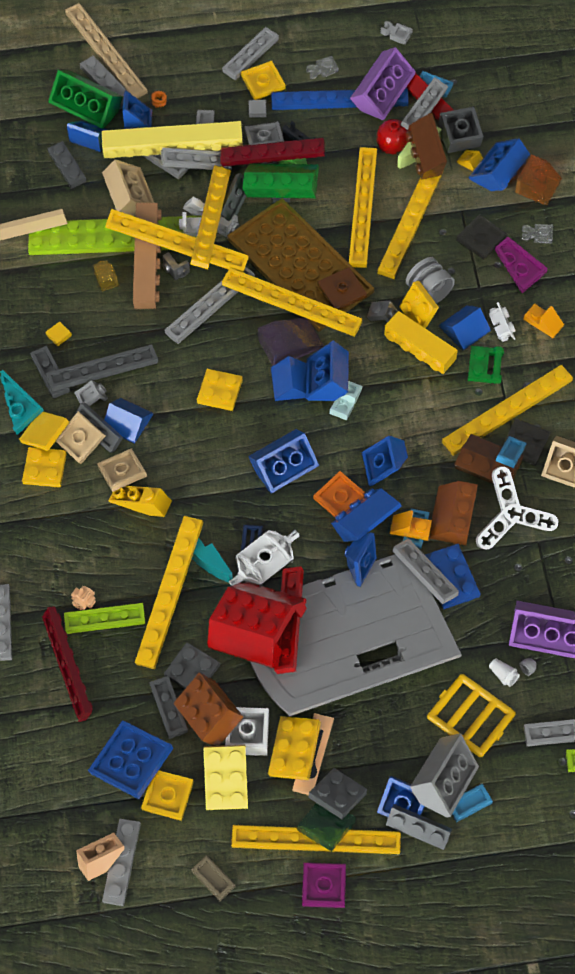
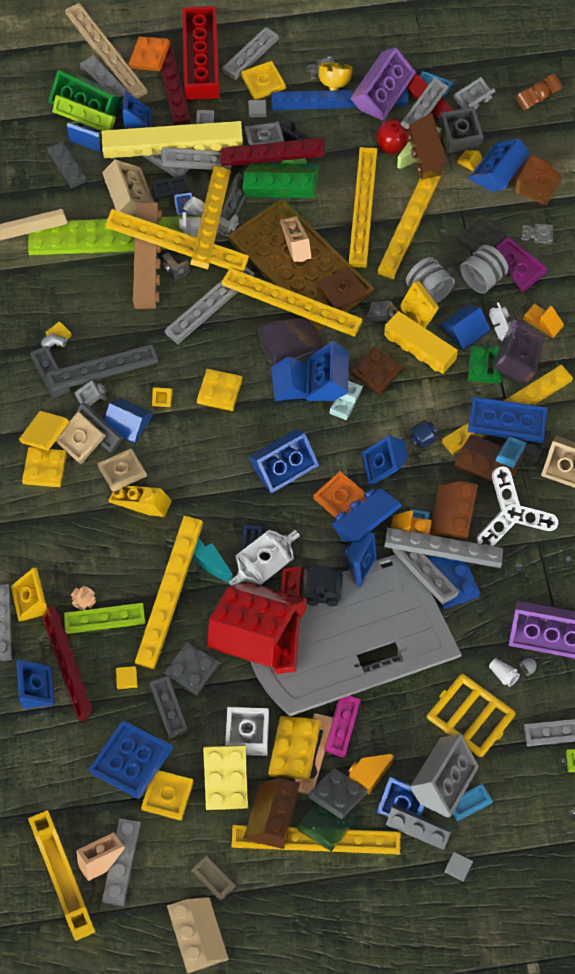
(22, 407): teal wing -> none
(29, 596): none -> yellow slope
(34, 684): none -> blue slope
(53, 339): none -> light grey arm
(61, 875): none -> yellow arch
(83, 113): none -> lime plate
(105, 275): clear yellow window -> none
(126, 677): none -> yellow tile
(149, 53): none -> orange plate
(156, 102): orange bush -> none
(162, 397): none -> yellow slope
(170, 187): none -> black hinge
(174, 89): none -> dark red plate
(180, 200): none -> slope
(197, 933): none -> tan slope
(200, 53): none -> red brick
(208, 710): dark orange brick -> none
(273, 812): none -> reddish brown slope
(296, 239): none -> light nougat slope
(322, 585): none -> black brick
(324, 885): magenta tile -> none
(334, 75): none -> yellow cylinder
(342, 726): none -> dark pink plate
(370, 770): none -> light orange slope
(377, 370): none -> reddish brown plate
(397, 33): light grey plate -> none
(424, 434): none -> dark blue head
(444, 547): none -> light grey plate
(458, 866): none -> light grey tile
(474, 94): none -> light grey bracket
(484, 268): none -> light grey wheel
(507, 419): none -> blue tile
(519, 352): none -> clear purple slope
(539, 91): none -> dark orange piece

